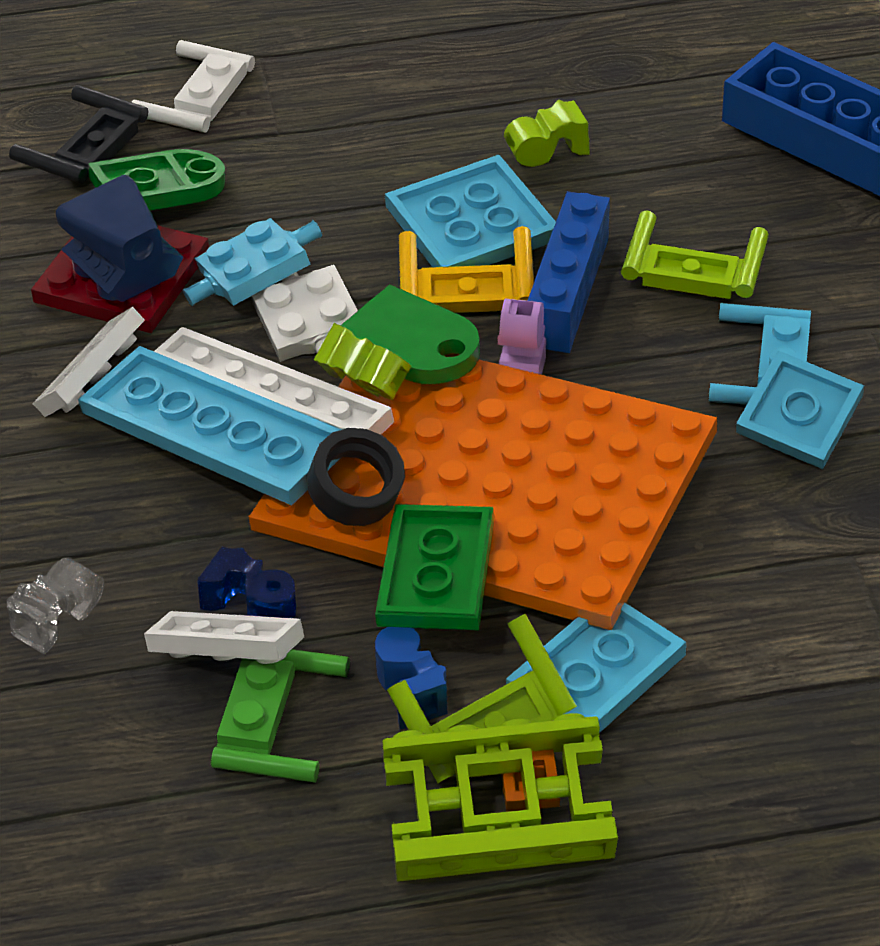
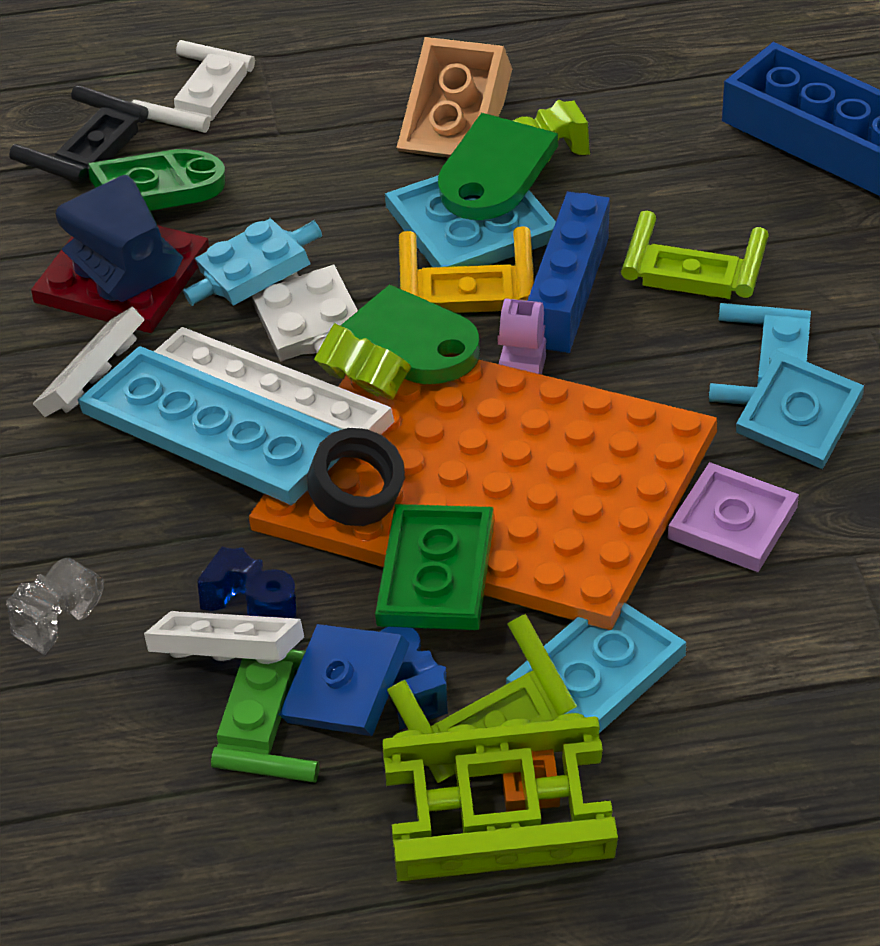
(344, 679): none -> blue plate
(450, 92): none -> light nougat slope
(495, 162): none -> green tile
(733, 517): none -> lavender plate

